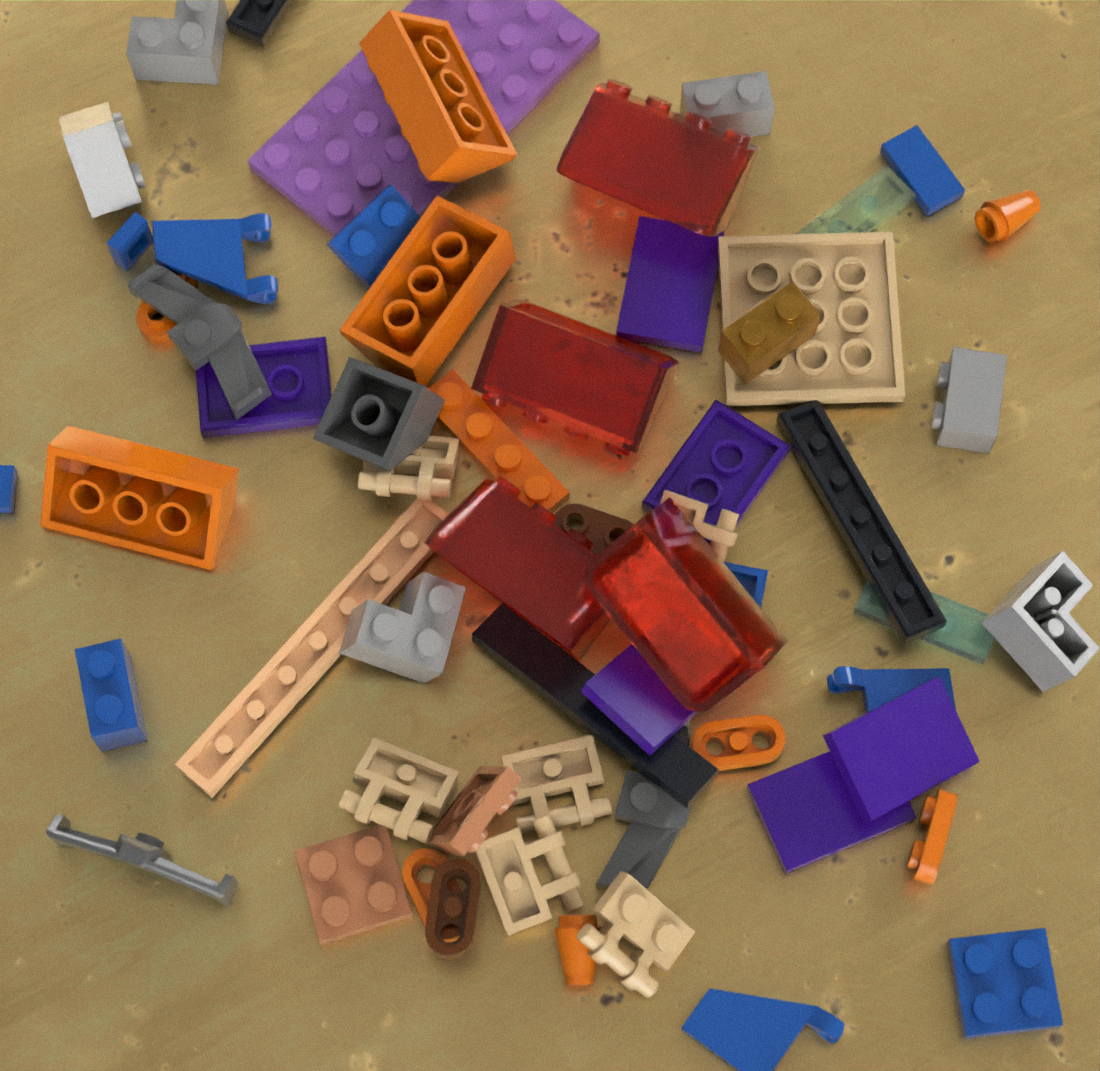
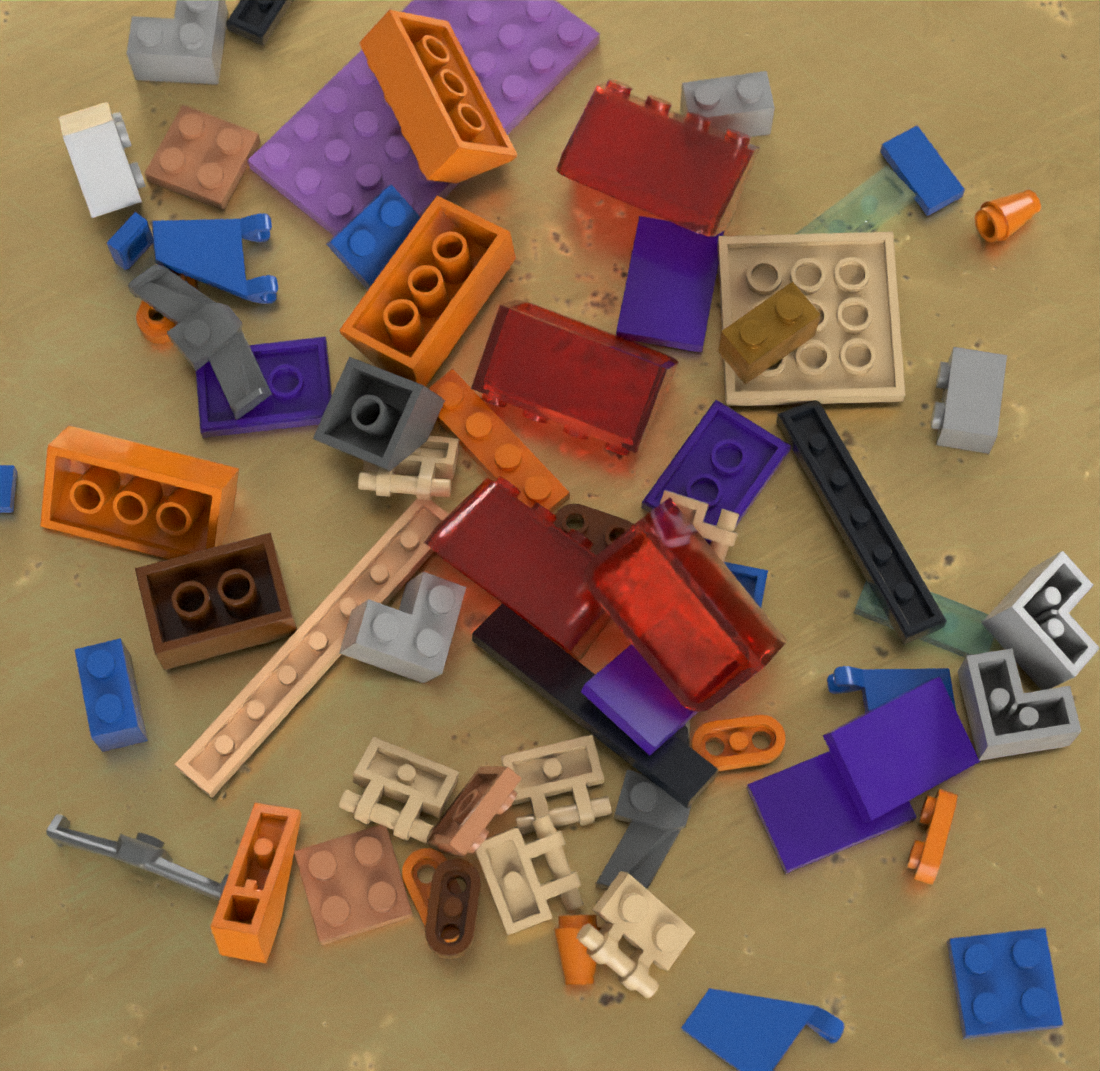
(202, 157): none -> nougat plate
(216, 601): none -> reddish brown brick
(257, 884): none -> orange slope
(1007, 719): none -> light grey brick

